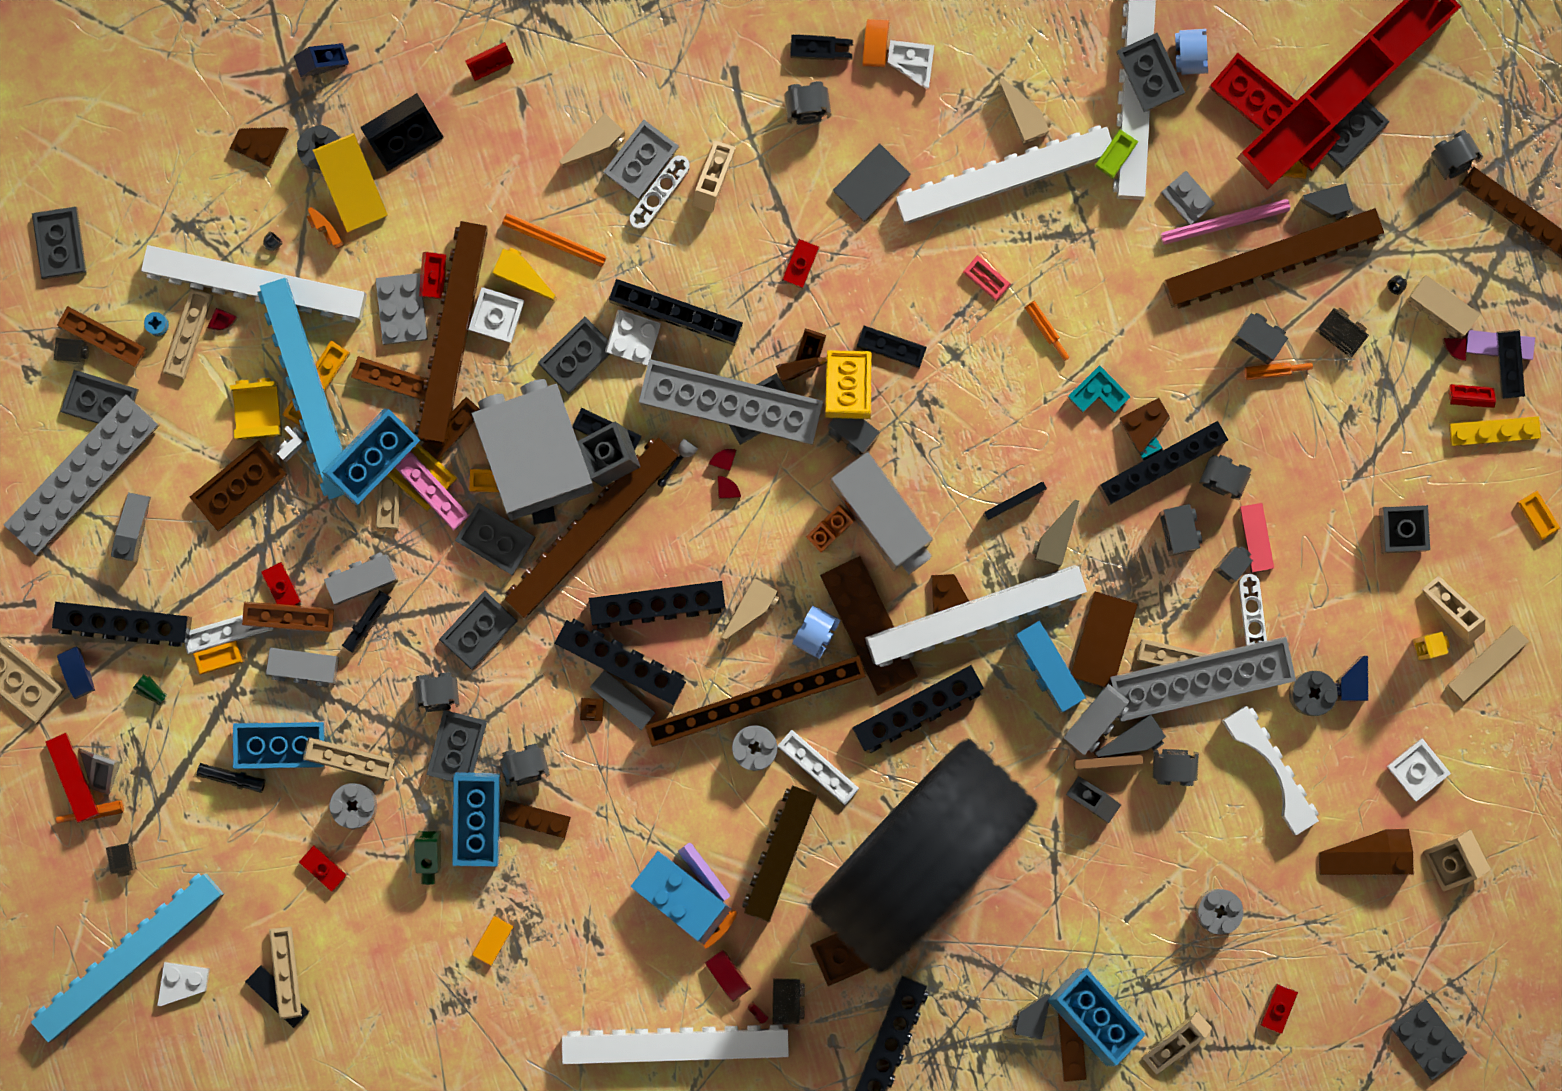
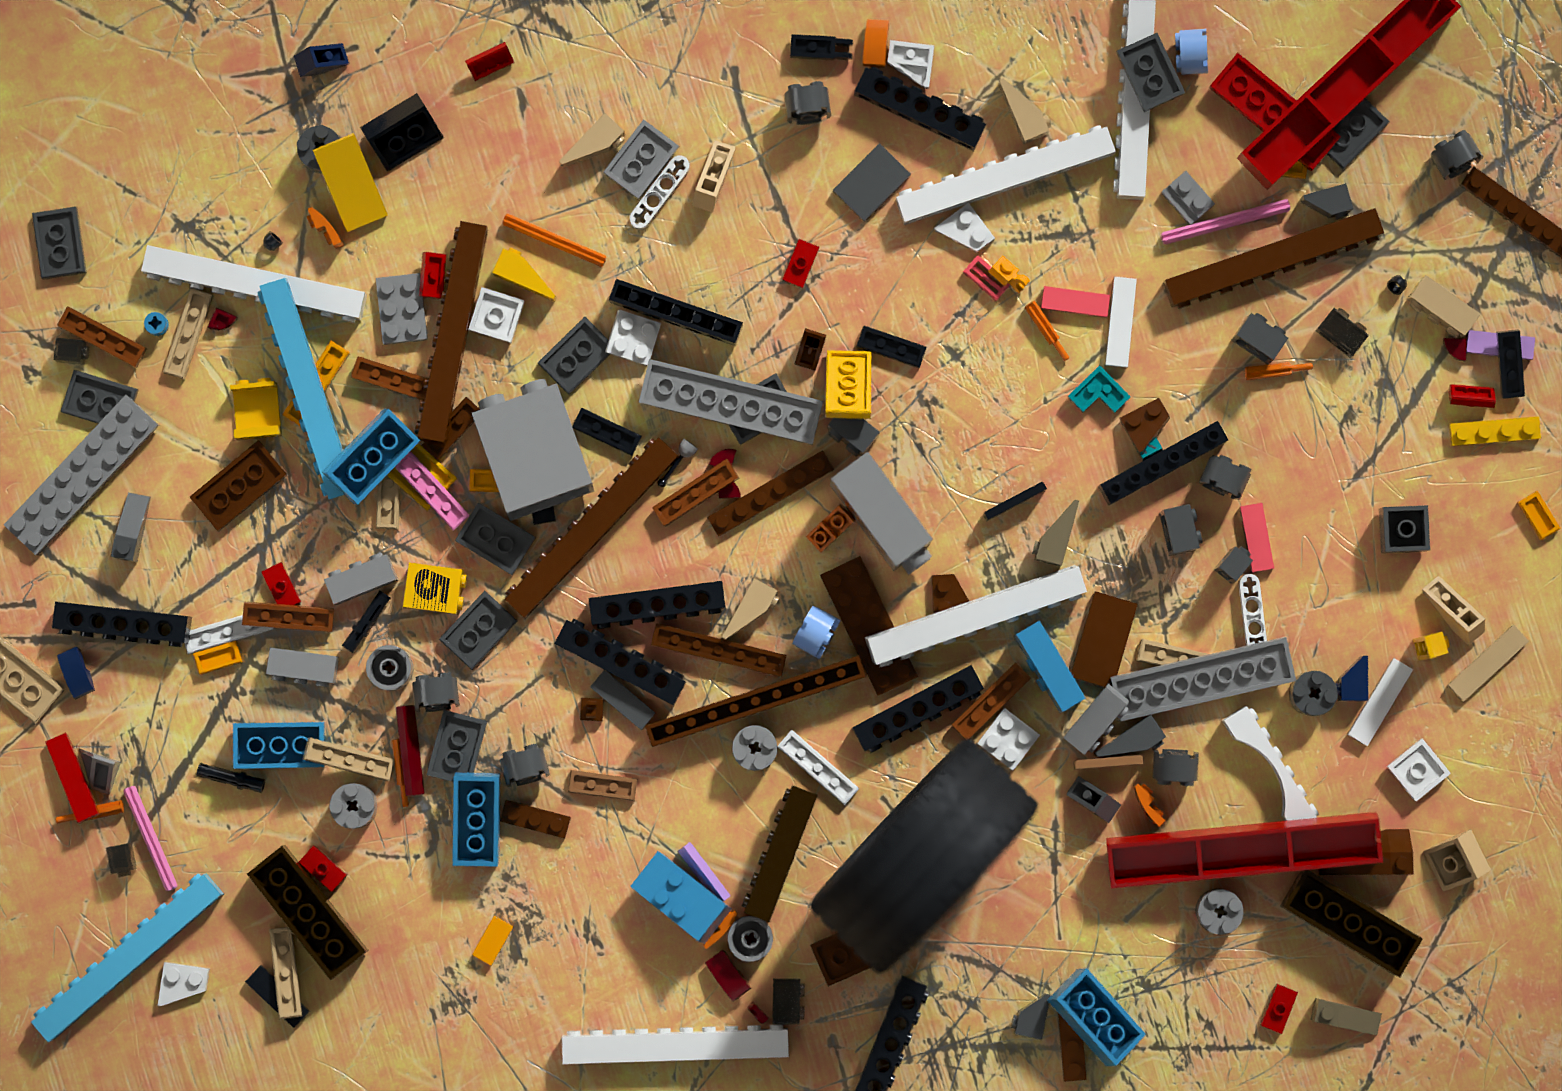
(149, 689): dark green cone -> none
(150, 838): none -> bright pink axle
(259, 143): reddish brown wing -> none
(290, 447): white bracket -> none
(307, 912): none -> dark brown brick
(380, 677): none -> light grey brick
(399, 771): none -> orange axle
(410, 750): none -> dark red tile
(427, 847): dark green torso -> none
(434, 588): none -> yellow panel
(602, 785): none -> medium nougat tile
(608, 454): dark grey brick -> none
(695, 492): none -> dark orange plate
(718, 650): none -> reddish brown plate
(755, 950): none -> light grey brick
(770, 493): none -> reddish brown plate
(794, 369): reddish brown slope -> none
(906, 110): none -> black brick
(966, 229): none -> white wing
(991, 701): none -> dark orange plate
(1006, 273): none -> light orange plate
(1008, 739): none -> white plate
(1075, 301): none -> coral tile
(1116, 154): lime tile -> none
(1120, 322): none -> white tile
(1144, 797): none -> orange slope
(1178, 1042): tan slope -> none
(1244, 850): none -> red piece
(1346, 1016): none -> dark tan slope
(1351, 922): none -> dark brown brick
(1380, 702): none -> white tile
(1428, 1039): dark grey plate -> none

